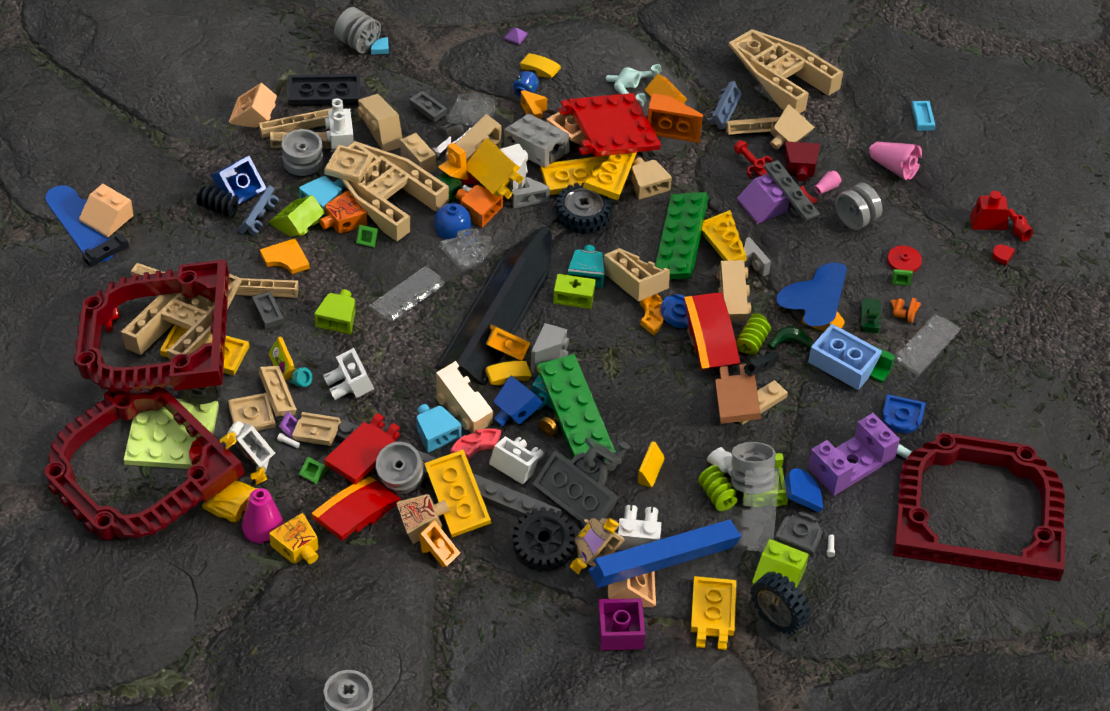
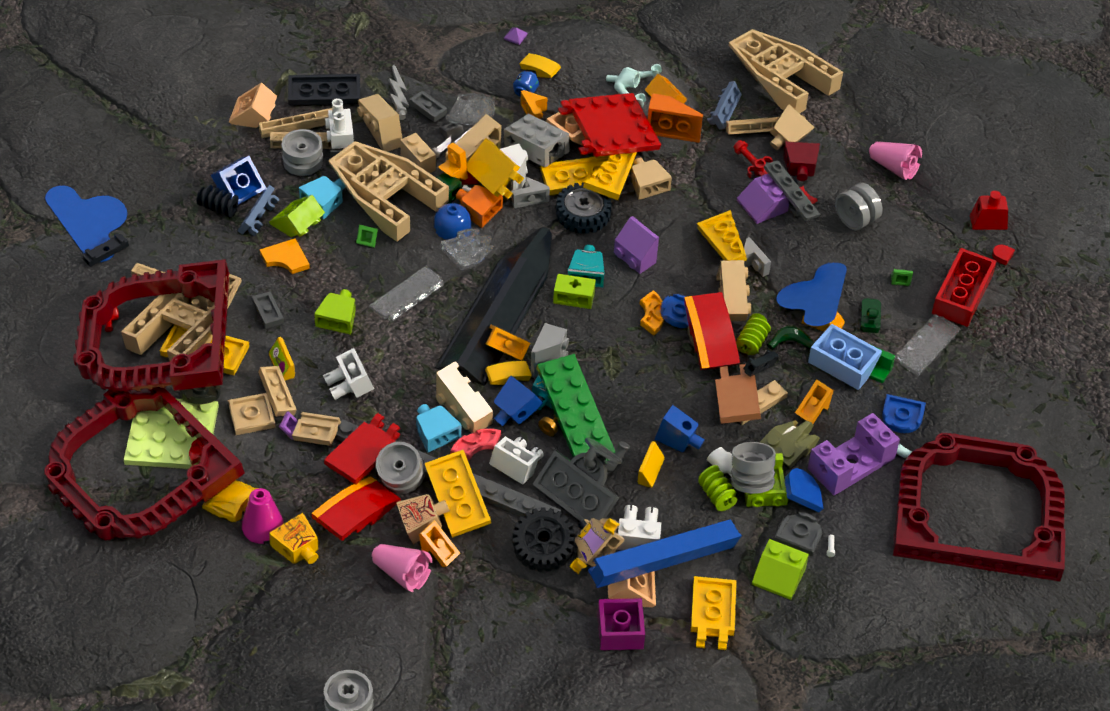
(106, 210): light nougat slope -> none
(251, 445): white torso -> none
(278, 288): tan piece -> none
(282, 438): white piece -> none
(301, 377): teal tile -> none
(313, 470): bright green slope -> none
(343, 214): orange torso -> none
(348, 164): tan tile -> none
(357, 29): light grey wheel -> none
(380, 46): medium azure tile -> none
(399, 100): none -> light grey piece
(403, 565): none -> bright pink cone
(634, 275): tan wedge -> none
(636, 245): none -> medium lavender slope
(678, 431): none -> blue torso
(682, 234): green plate -> none
(763, 507): clear windscreen -> none
(780, 602): black wheel -> none
(791, 441): none -> olive plate
(814, 402): none -> light orange slope
(828, 182): bright pink cone -> none
(899, 312): orange piece -> none
(904, 258): red piece -> none
(923, 115): medium azure tile -> none
(964, 287): none -> red brick
(1020, 226): red piece -> none

